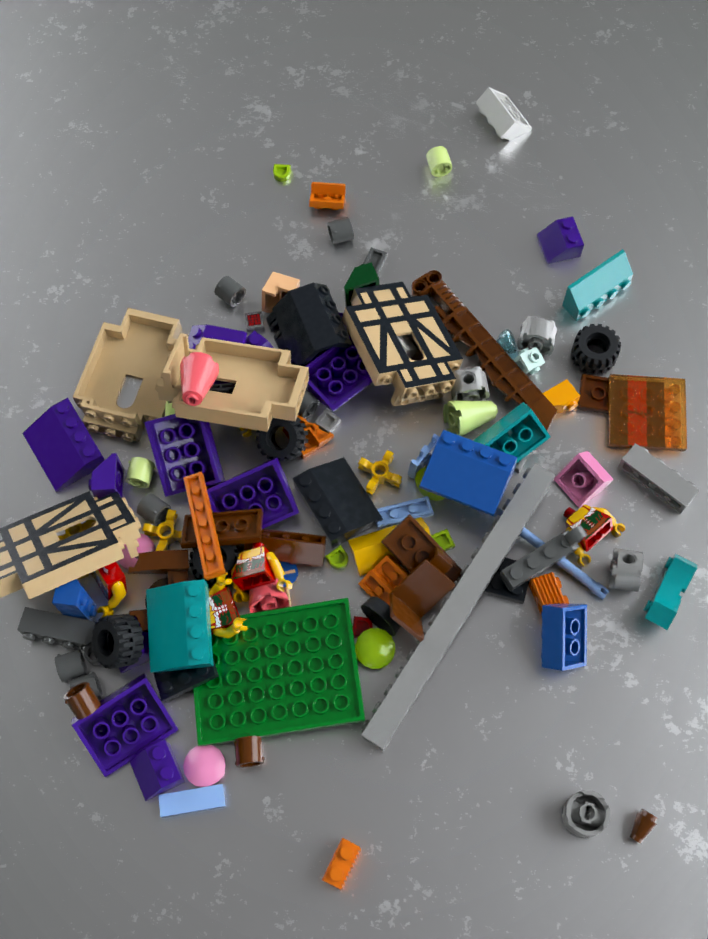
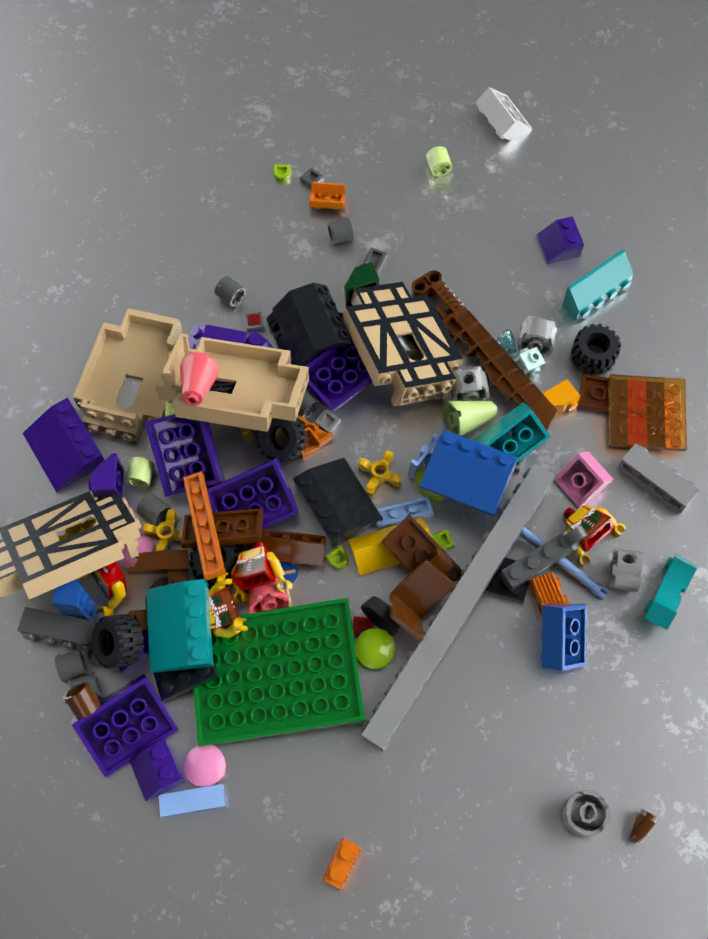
(248, 751): reddish brown piece -> none
(276, 288): light nougat plate -> none
(311, 176): none -> dark grey tile
(383, 578): orange slope -> none

